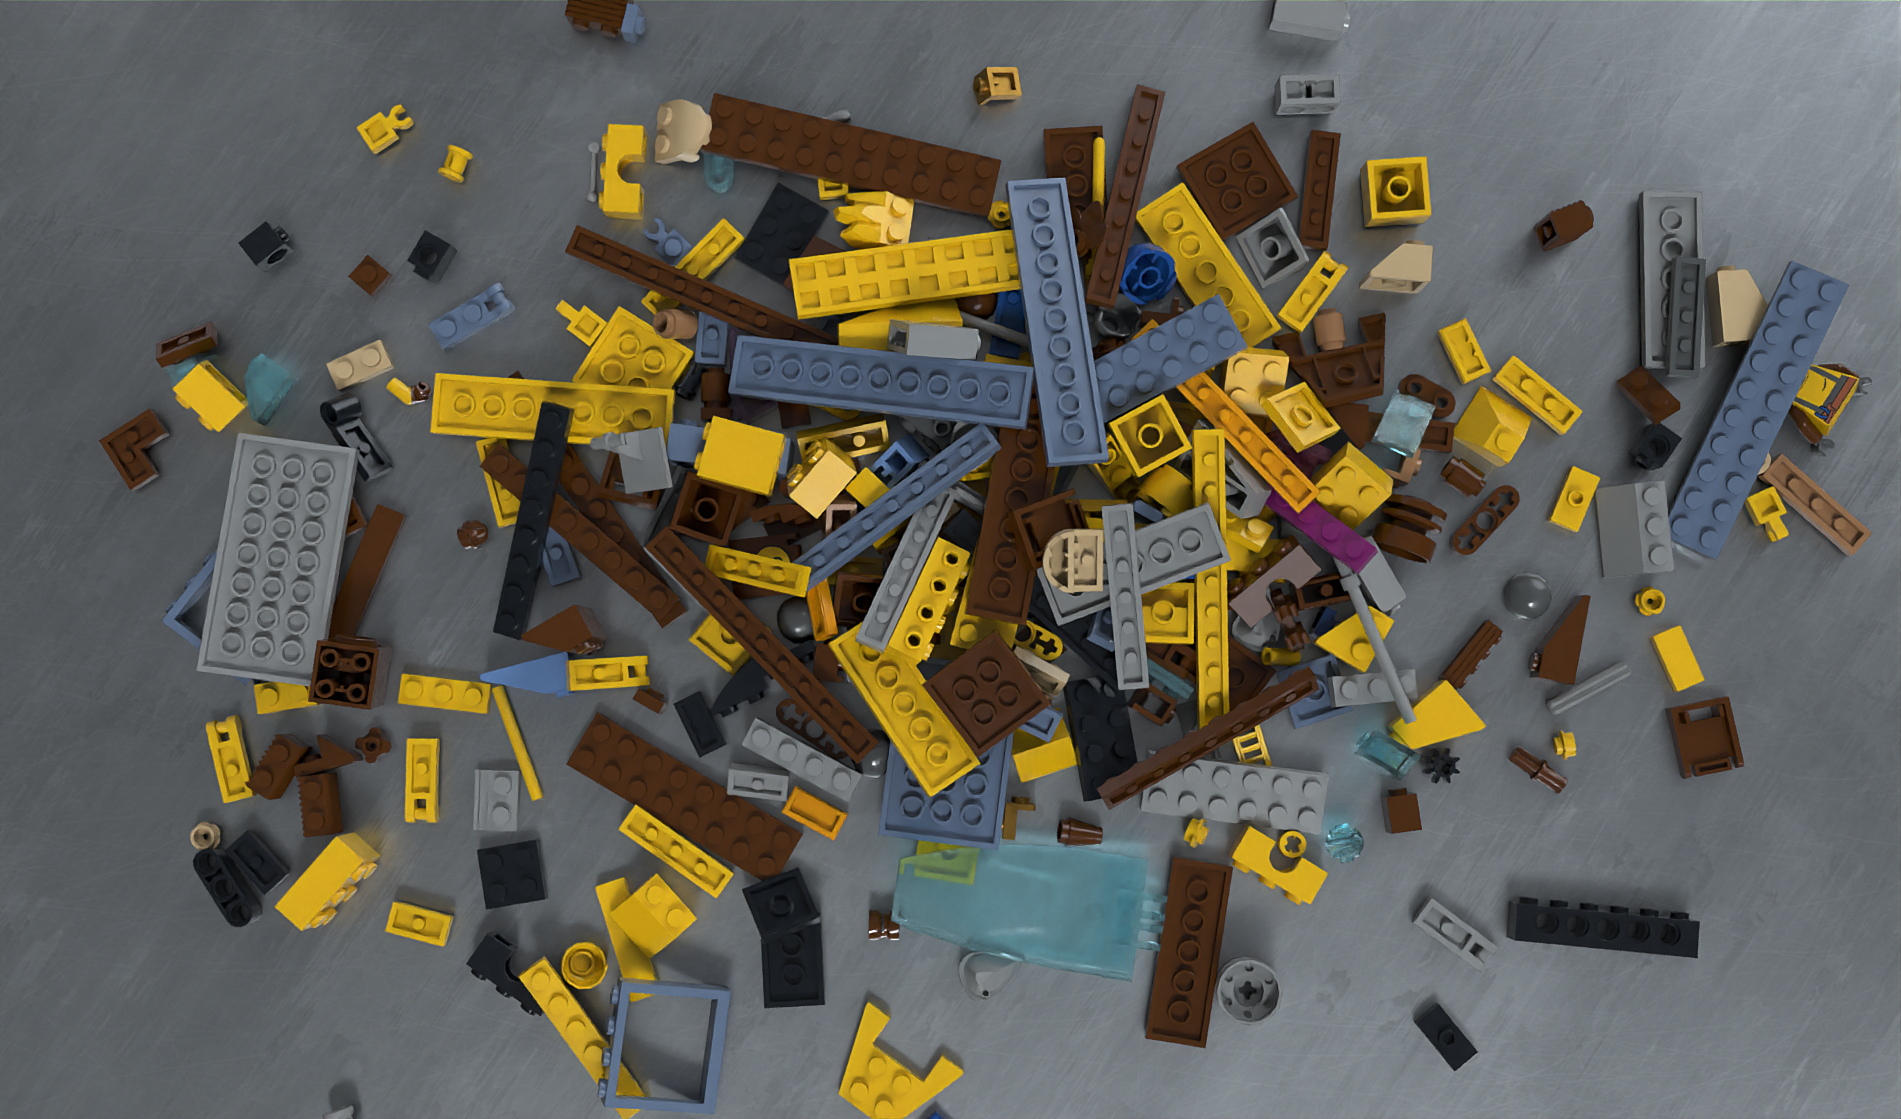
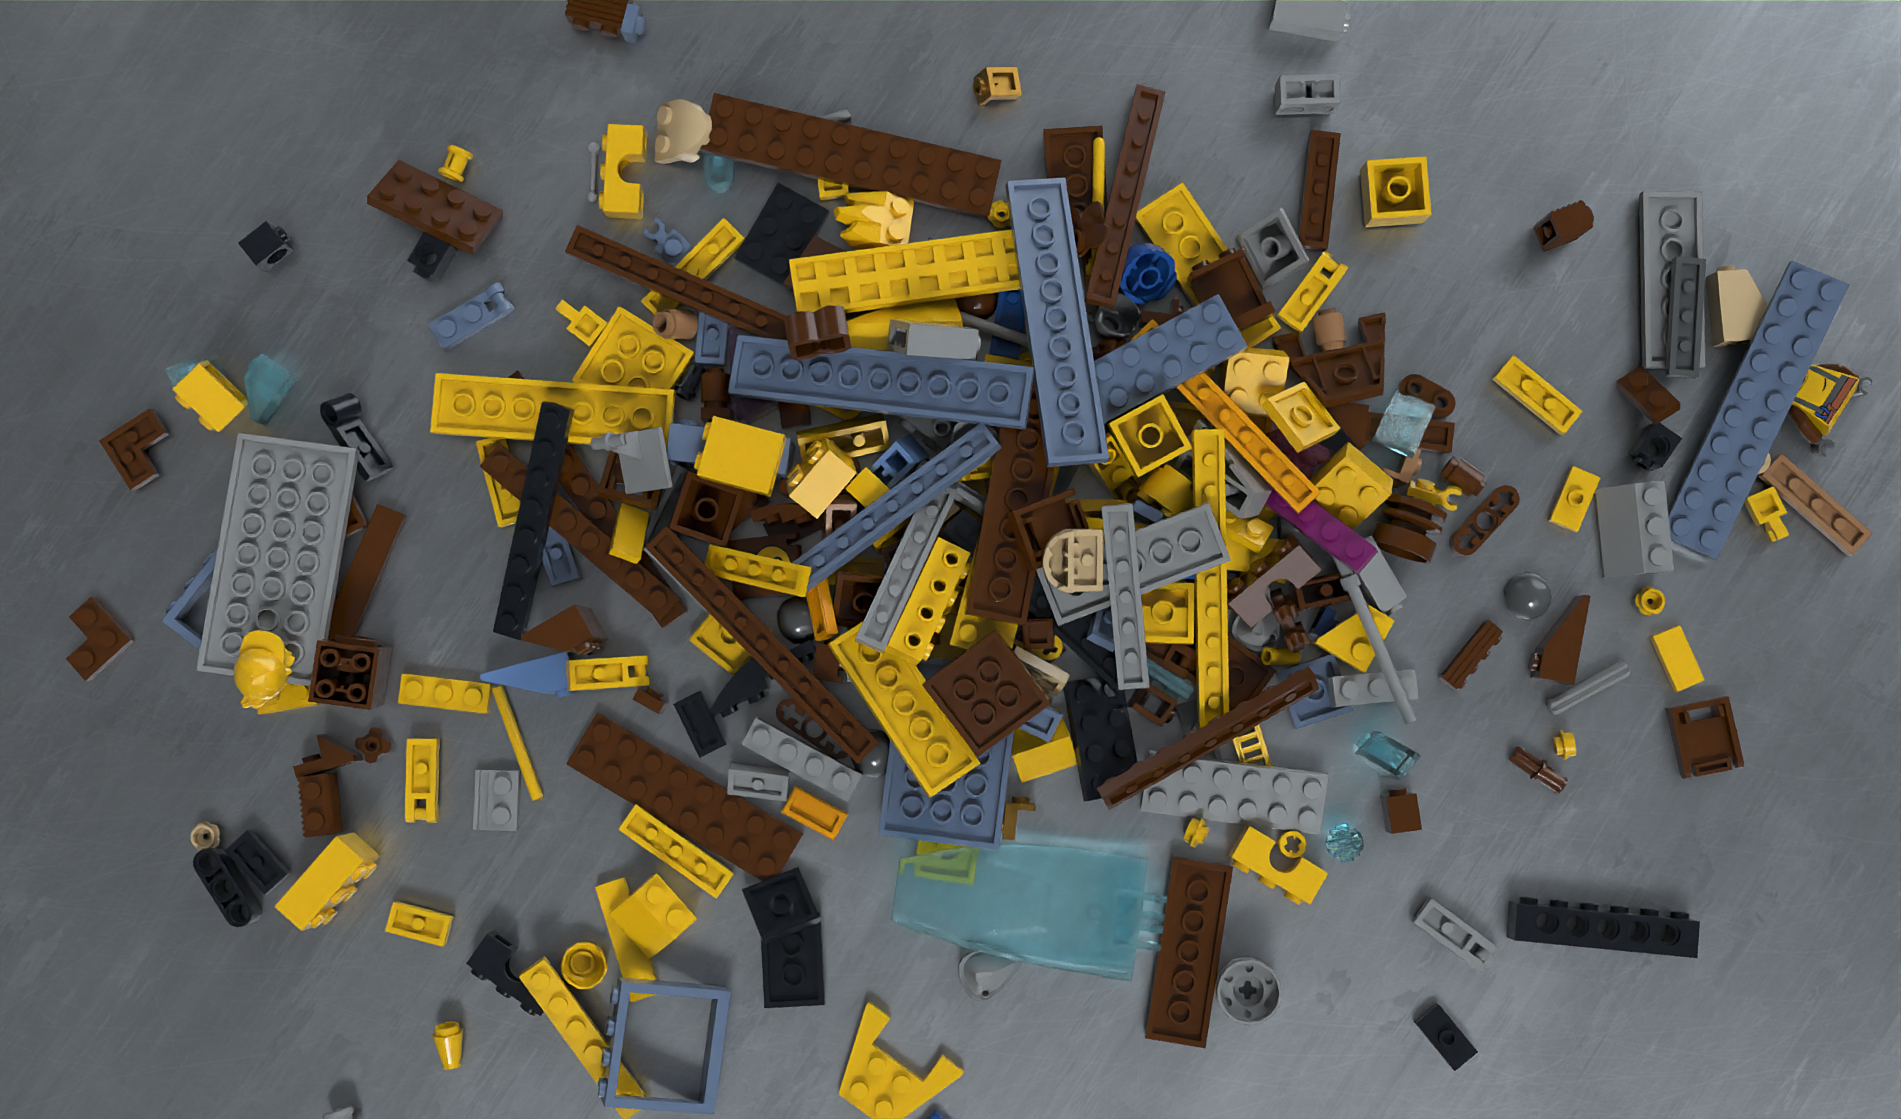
(104, 642): none -> reddish brown plate
(179, 347): reddish brown plate -> none
(230, 758): yellow plate -> none
(262, 668): none -> yellow hair
(276, 767): reddish brown brick -> none
(360, 365): tan plate -> none
(370, 276): reddish brown plate -> none
(380, 130): yellow plate -> none
(412, 394): arm -> none
(435, 207): none -> reddish brown plate
(449, 1044): none -> yellow cone
(472, 534): reddish brown plate -> none
(512, 874): black plate -> none
(629, 533): none -> yellow tile
(817, 332): none -> reddish brown brick
(891, 929): reddish brown wheel -> none
(1039, 633): none -> reddish brown tile
(1078, 833): reddish brown cone -> none
(1235, 284): none -> reddish brown panel
(1237, 181): reddish brown plate -> none
(1403, 271): tan slope -> none
(1425, 490): none -> yellow plate
(1433, 761): black gear -> none
(1439, 716): yellow slope -> none
(1464, 351): yellow plate -> none
(1492, 427): yellow slope -> none

